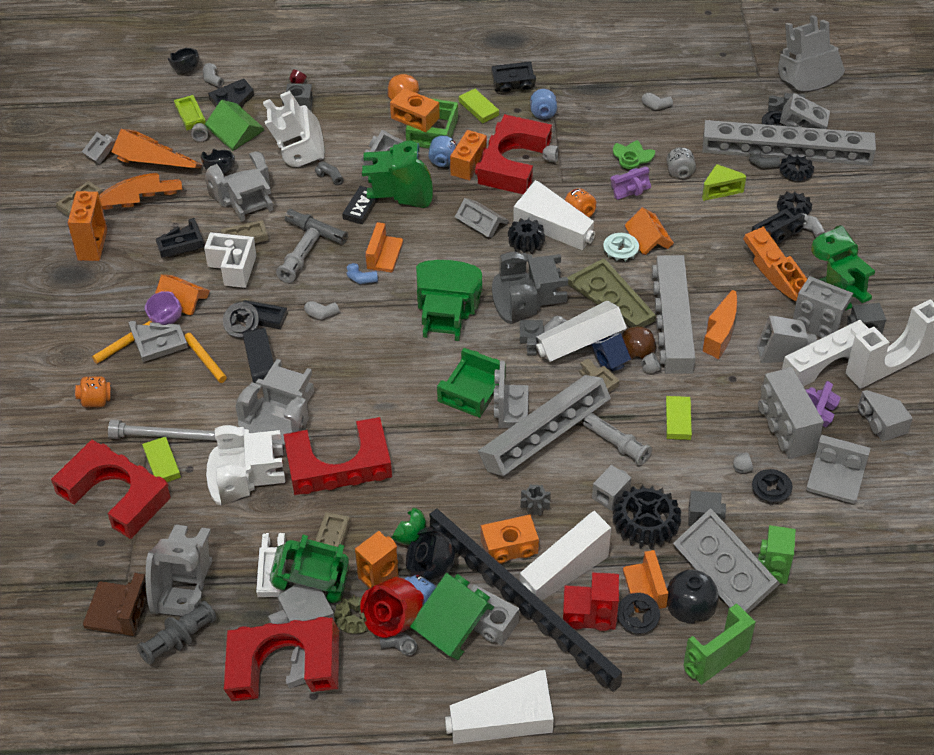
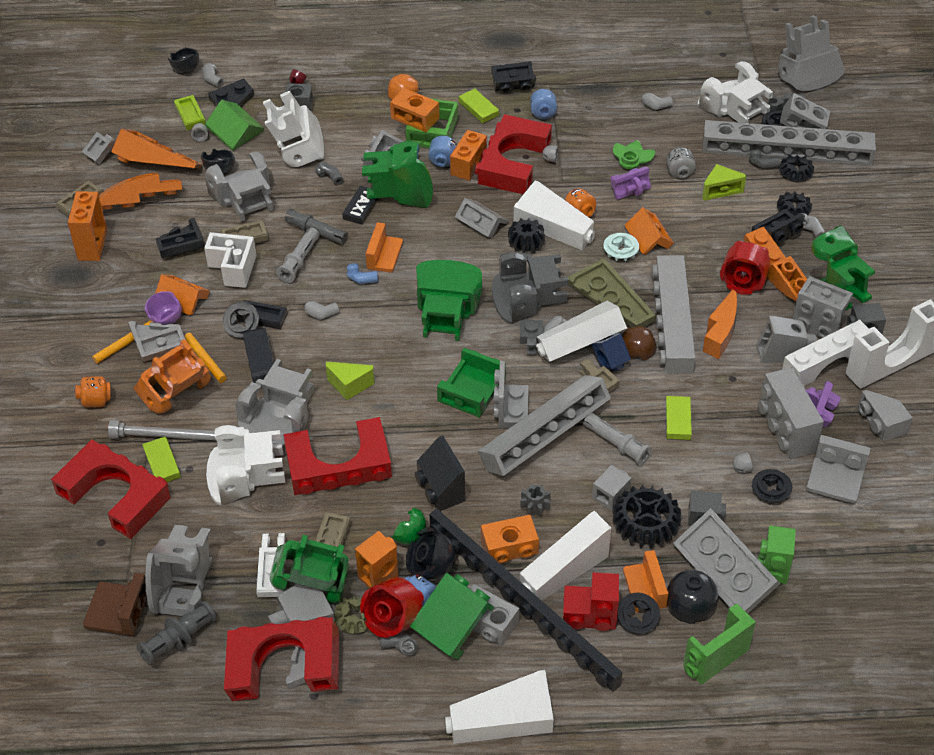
(174, 373): none -> orange piece
(349, 378): none -> lime slope
(441, 475): none -> black slope
(650, 364): light grey hinge -> none
(736, 98): none -> white piece
(745, 267): none -> red brick

